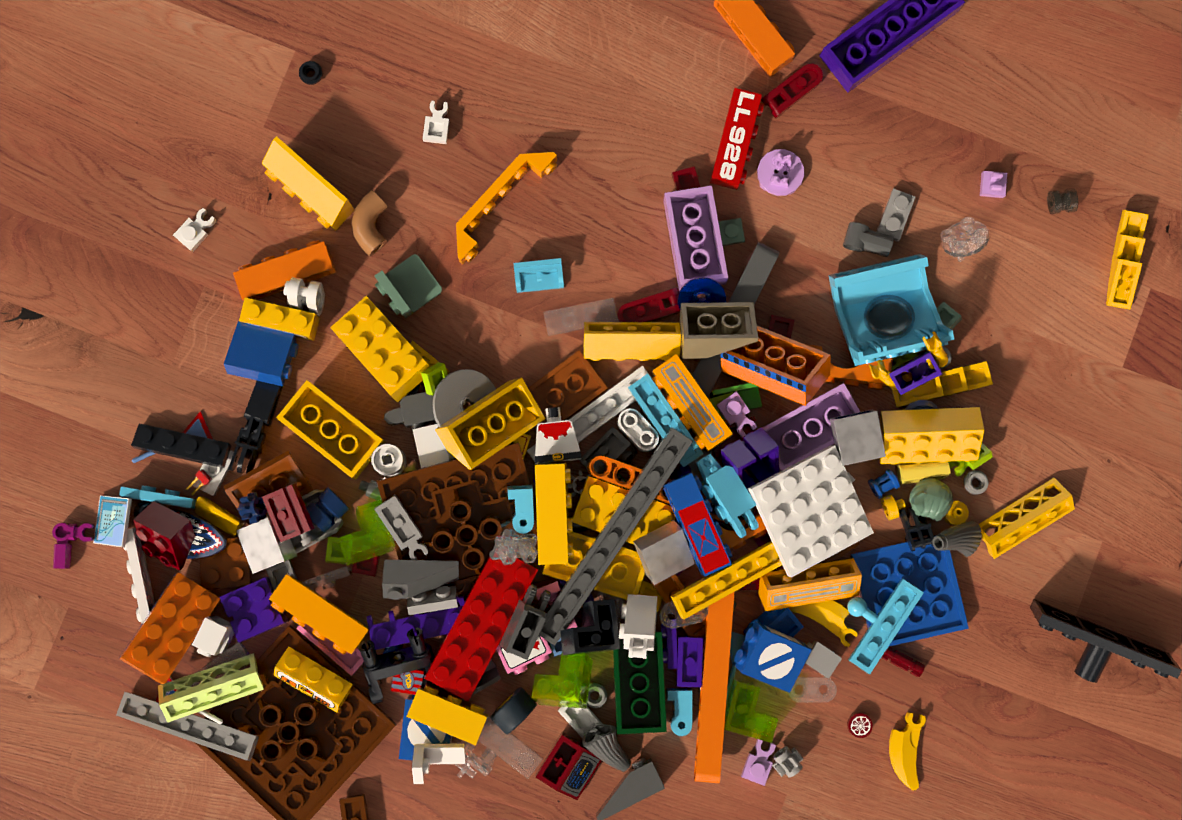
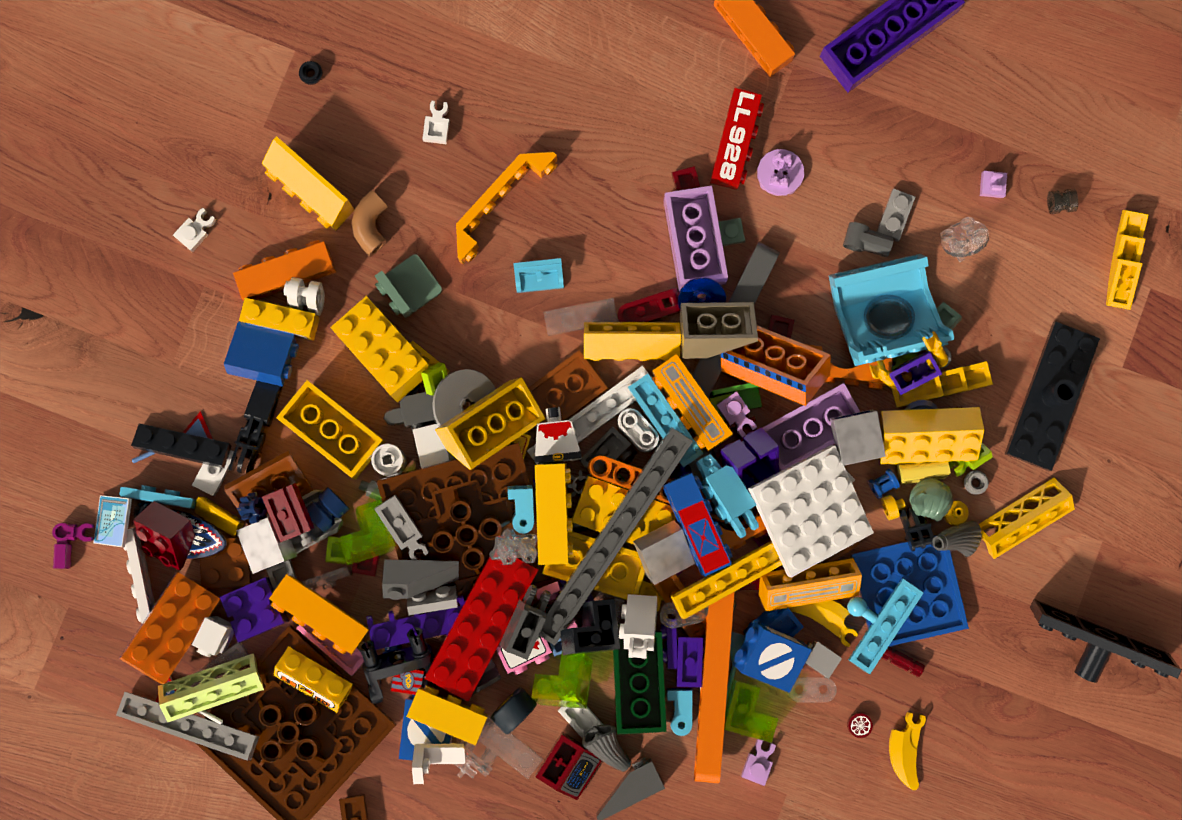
(203, 477): red piece -> none
(602, 698): light grey plate -> none
(787, 762): light grey gear -> none
(793, 89): dark red plate -> none
(1044, 413): none -> black plate

